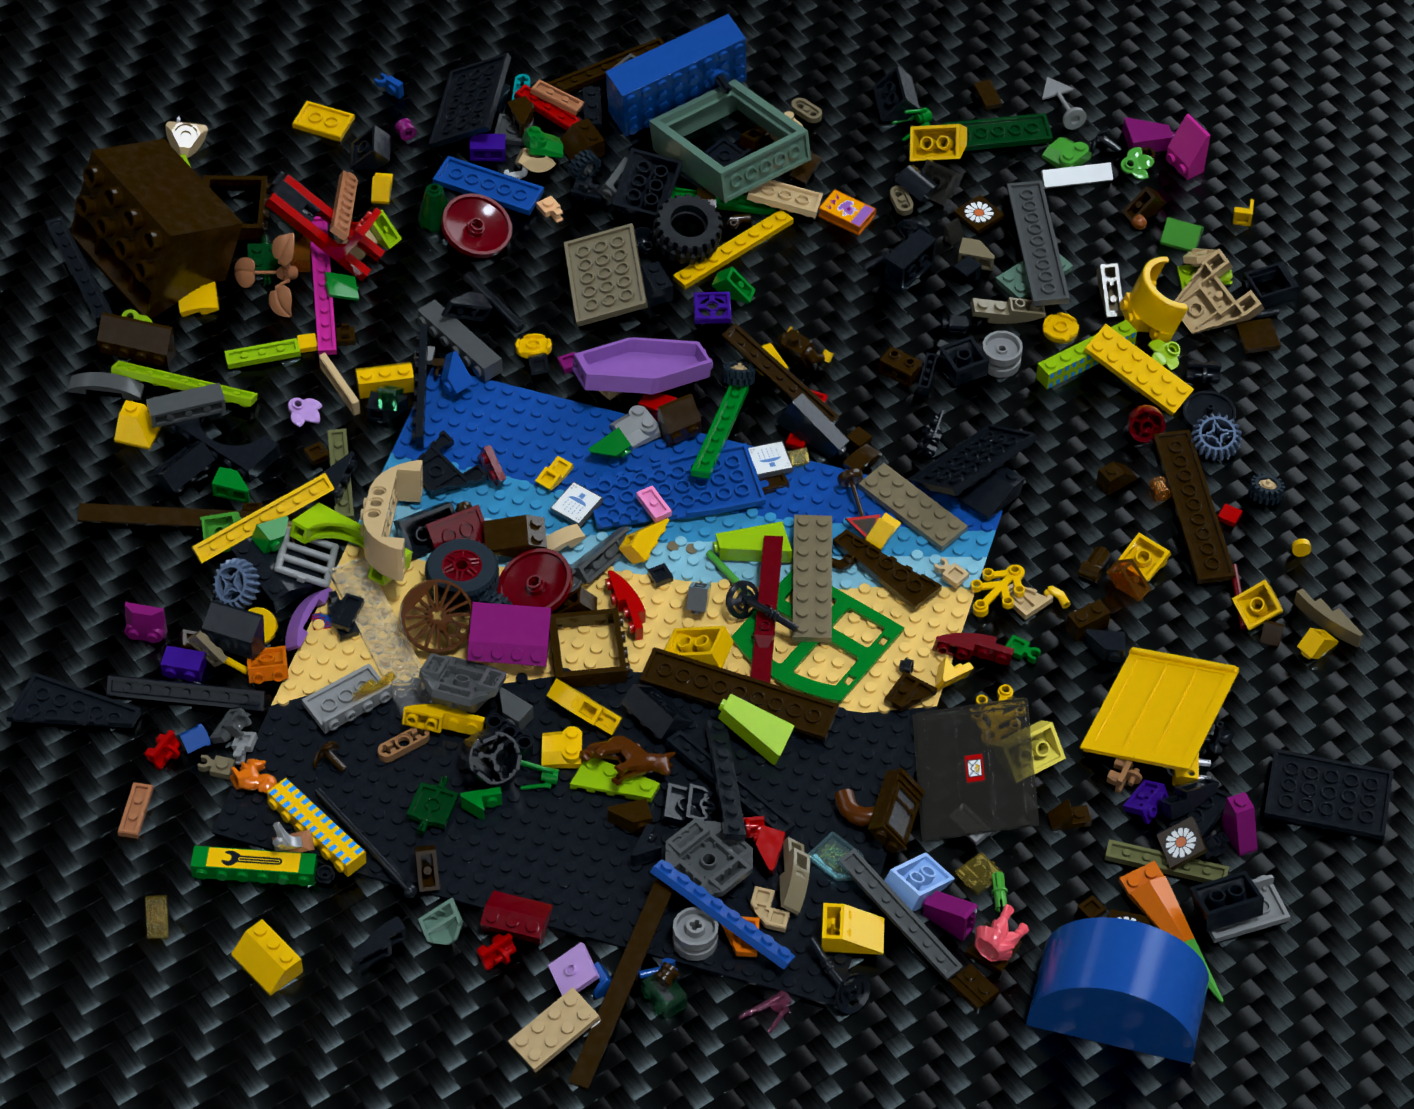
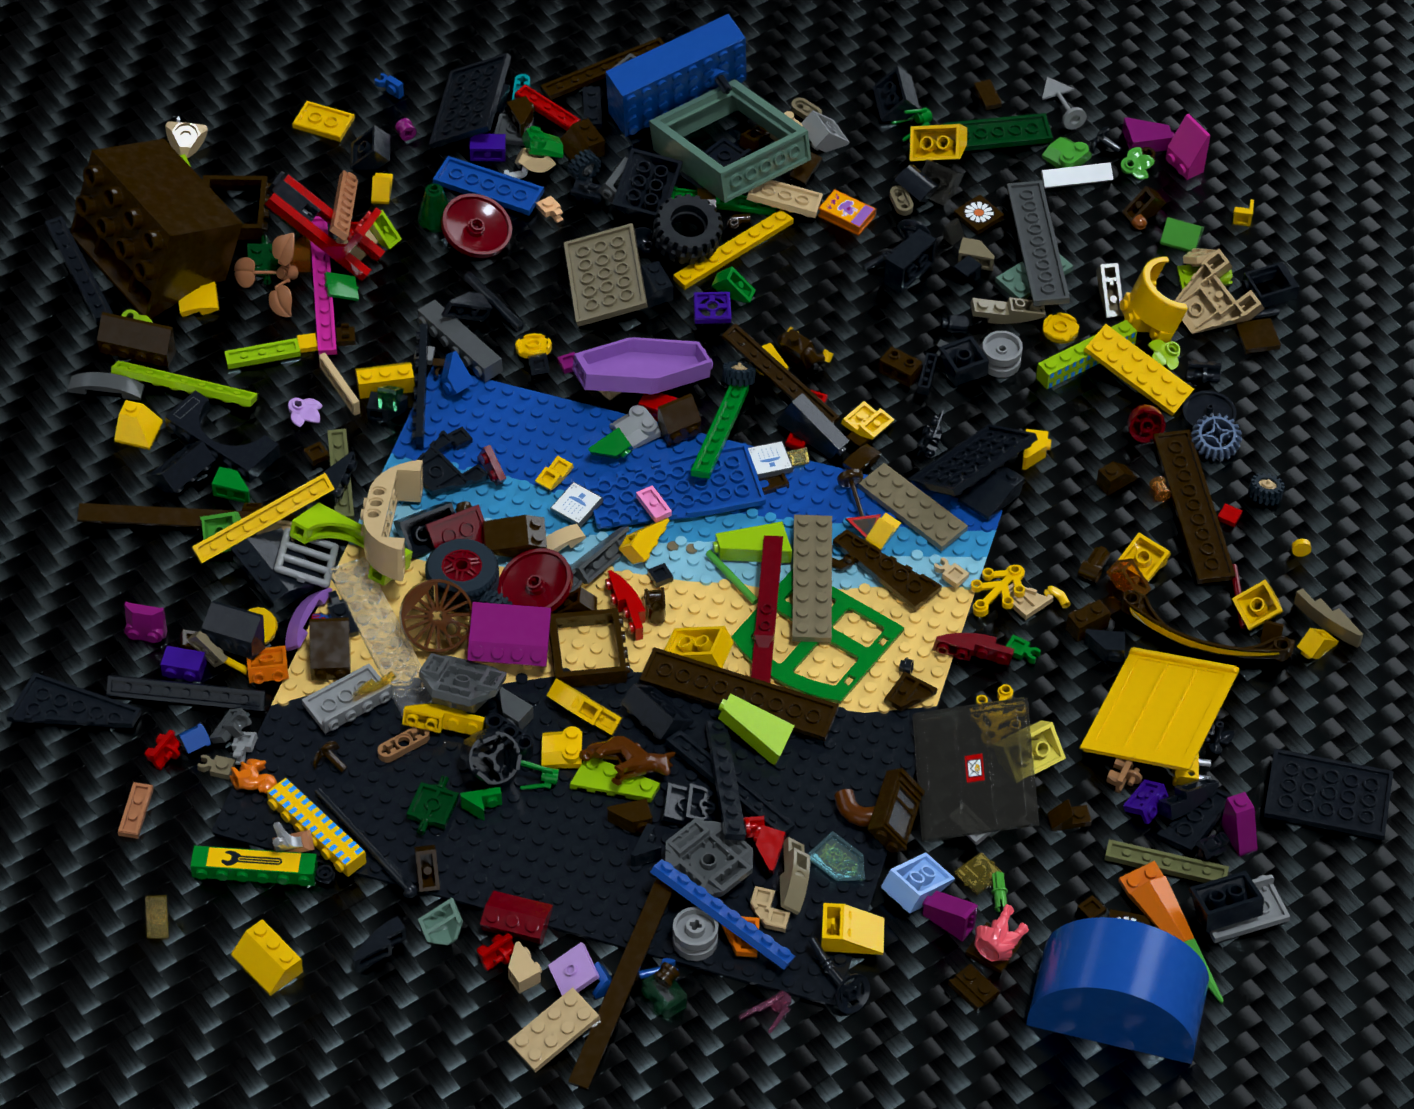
(186, 405): dark grey brick -> none
(241, 584): sand blue gear -> none
(270, 534): green slope -> none
(329, 648): none -> dark brown slope
(347, 612): black tile -> none
(461, 438): none -> black tile
(522, 969): none -> tan slope
(557, 97): nougat tile -> none
(655, 605): none -> dark brown piece
(698, 597): dark grey slope -> none
(752, 601): black dish -> none
(824, 132): none -> light grey slope
(867, 421): none -> yellow slope
(900, 914): dark grey plate -> none
(949, 674): yellow slope -> none
(1037, 450): none -> yellow slope
(1138, 606): none -> dark brown panel
(1182, 843): tile -> none

